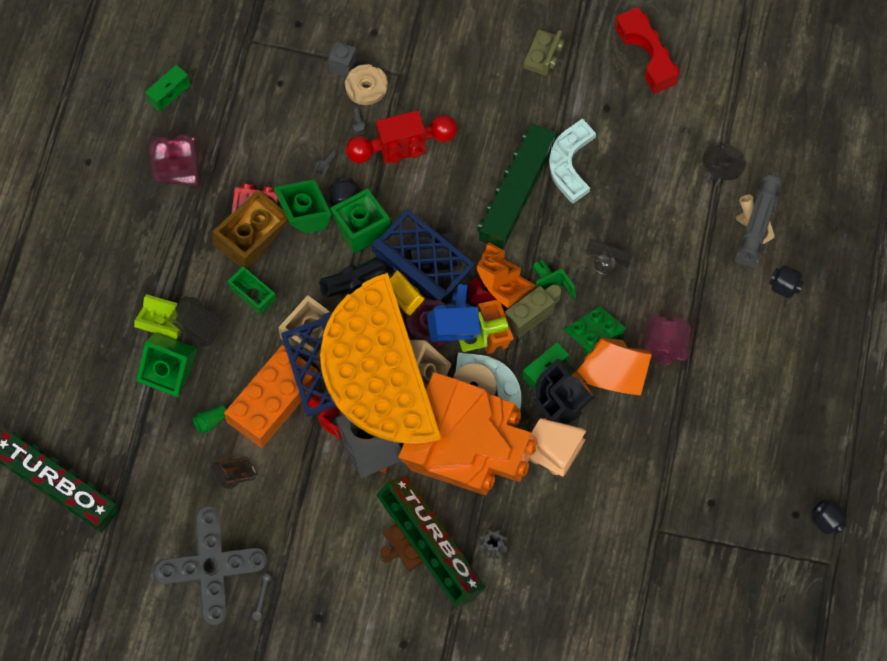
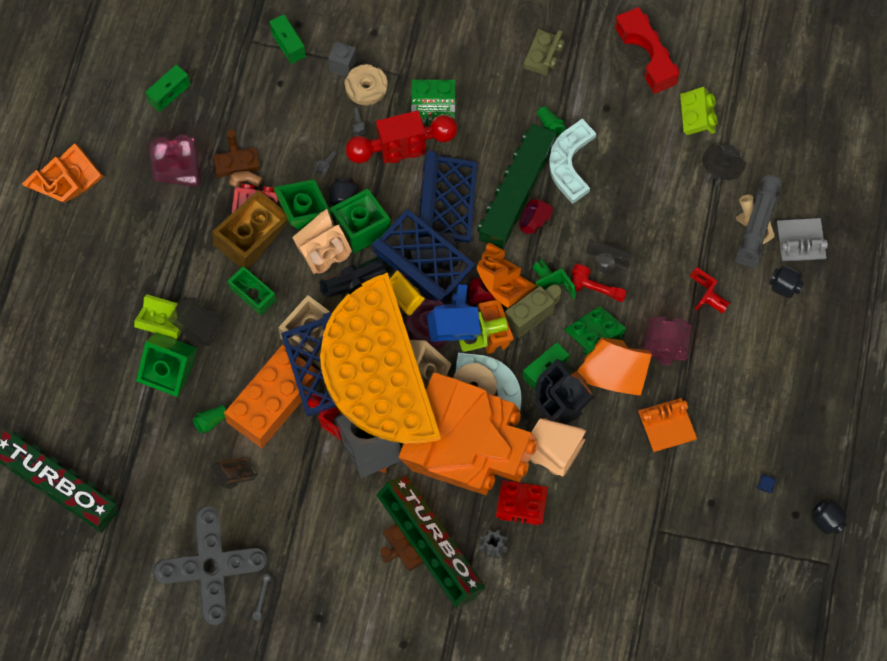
(65, 176): none -> orange slope
(236, 159): none -> reddish brown plate
(245, 176): none -> medium nougat arm
(287, 39): none -> green piece
(322, 243): none -> light nougat piece
(429, 190): none -> dark blue fence
(433, 99): none -> green slope
(522, 502): none -> red hinge
(535, 216): none -> dark red rock
(551, 121): none -> green cone
(580, 279): none -> red brick
(667, 424): none -> orange hinge
(698, 111): none -> lime bracket
(709, 296): none -> red bracket
(766, 483): none -> dark blue piece
(801, 239): none -> light grey hinge

